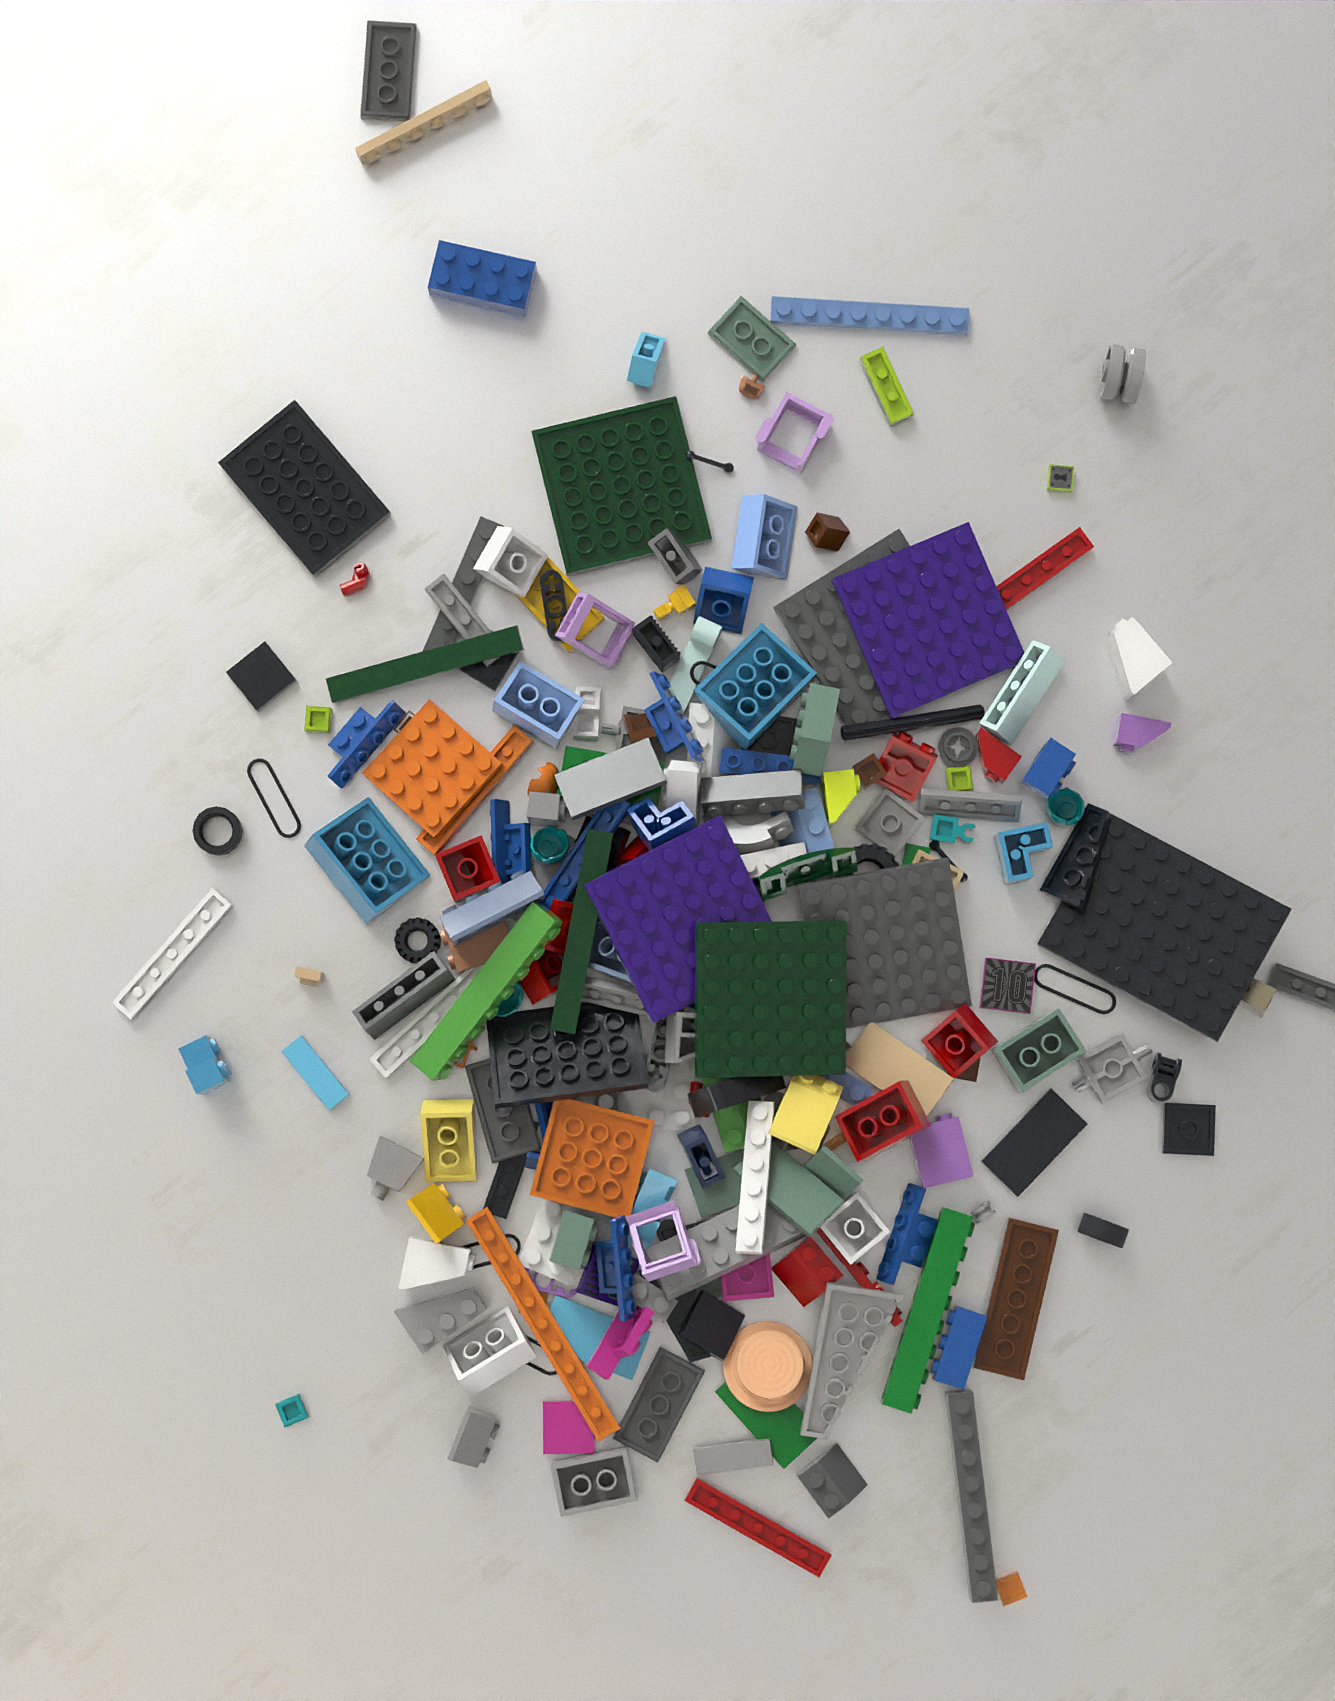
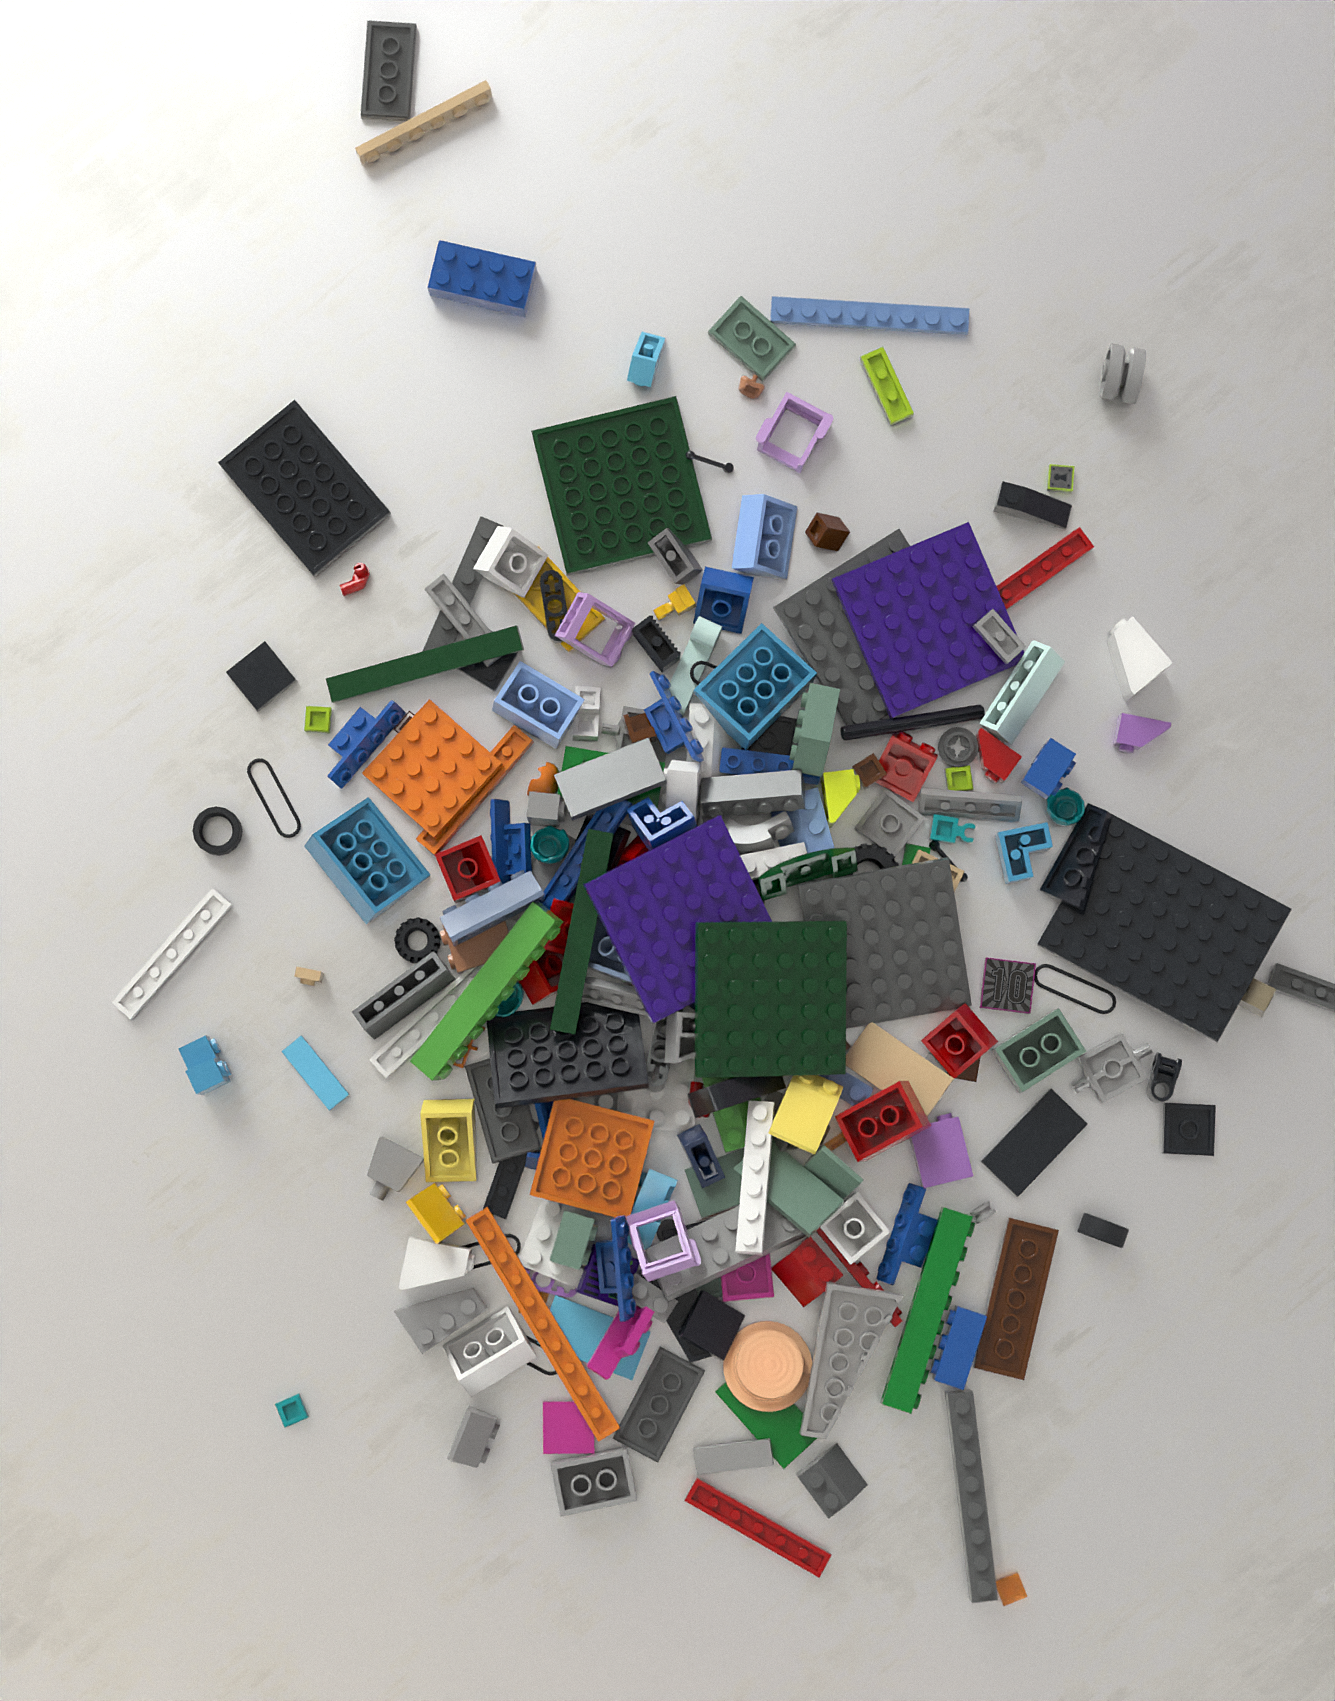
(999, 636): none -> light grey plate
(1031, 505): none -> black slope

